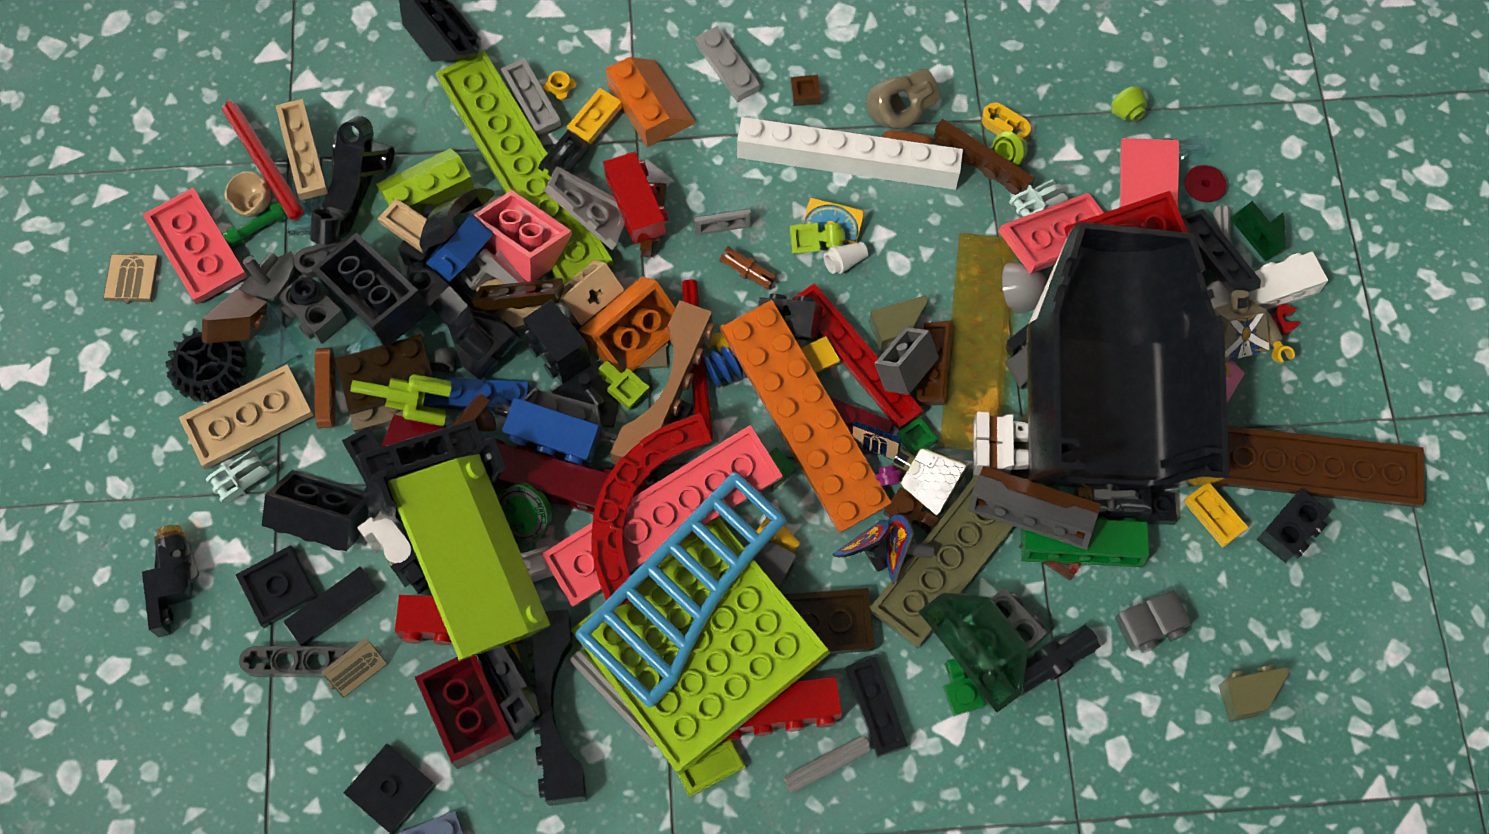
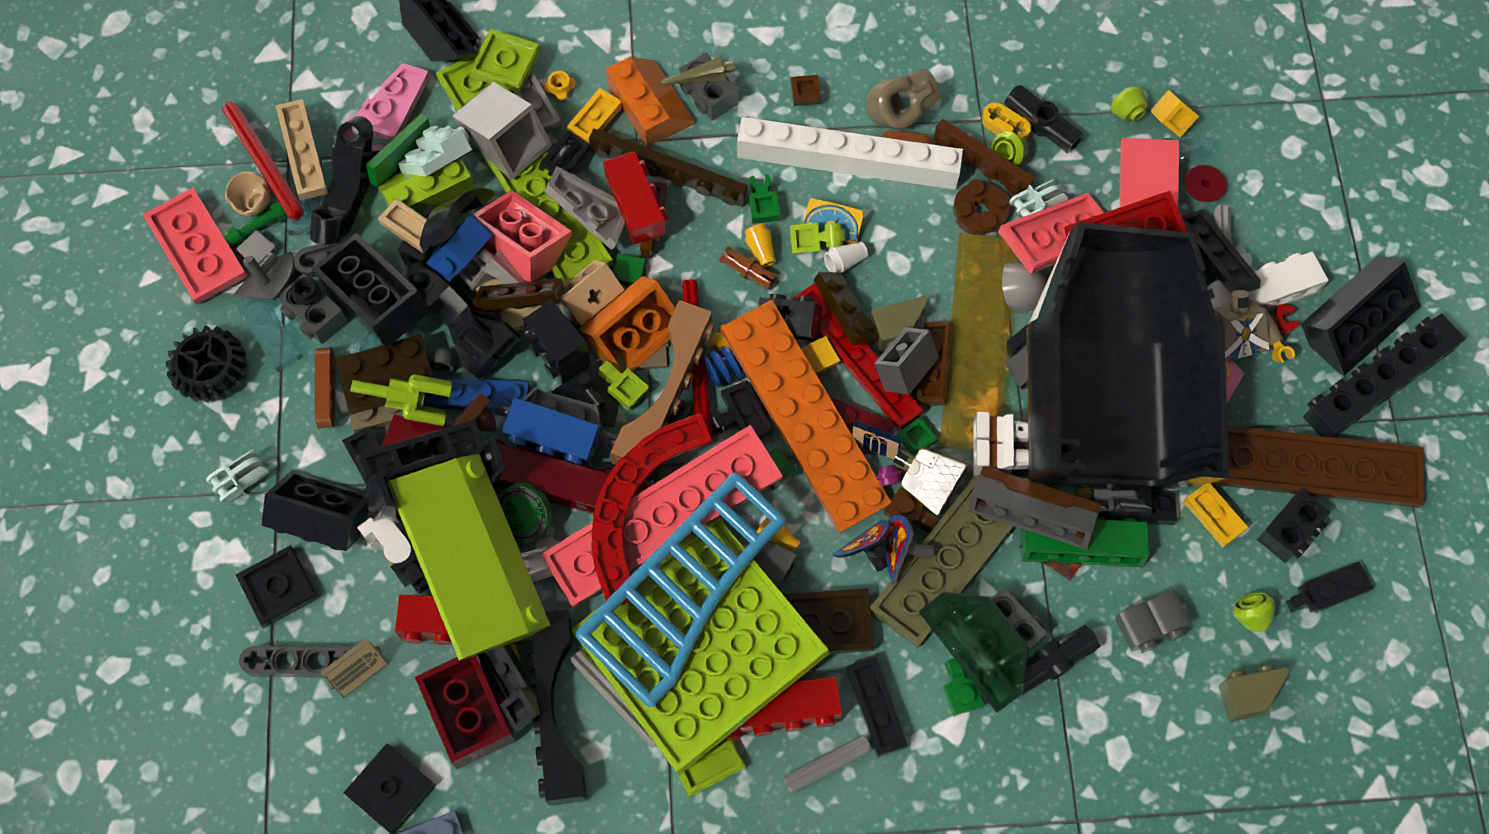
(131, 278): piece -> none
(170, 579): black plate -> none
(235, 319): reddish brown slope -> none
(245, 416): tan plate -> none
(256, 246): none -> light grey tile
(331, 606): black tile -> none
(386, 161): none -> green tile
(394, 102): none -> bright pink wing
(435, 150): none -> light aqua plate
(503, 129): none -> light grey slope
(505, 60): none -> lime tile
(628, 269): none -> green tile
(672, 169): none -> dark brown plate
(703, 91): none -> dark grey brick
(710, 71): none -> olive piece
(722, 221): light grey slope -> none
(727, 64): light grey plate -> none
(743, 411): none -> black plate
(760, 243): none -> yellow cone
(763, 202): none -> green plate
(846, 308): none -> dark brown plate
(981, 193): none -> reddish brown plate
(1054, 128): none -> black piece
(1174, 113): none -> yellow panel
(1255, 611): none -> lime cone
(1264, 235): dark green slope -> none
(1331, 589): none -> black hinge
(1362, 313): none -> black slope
(1440, 338): none -> black brick

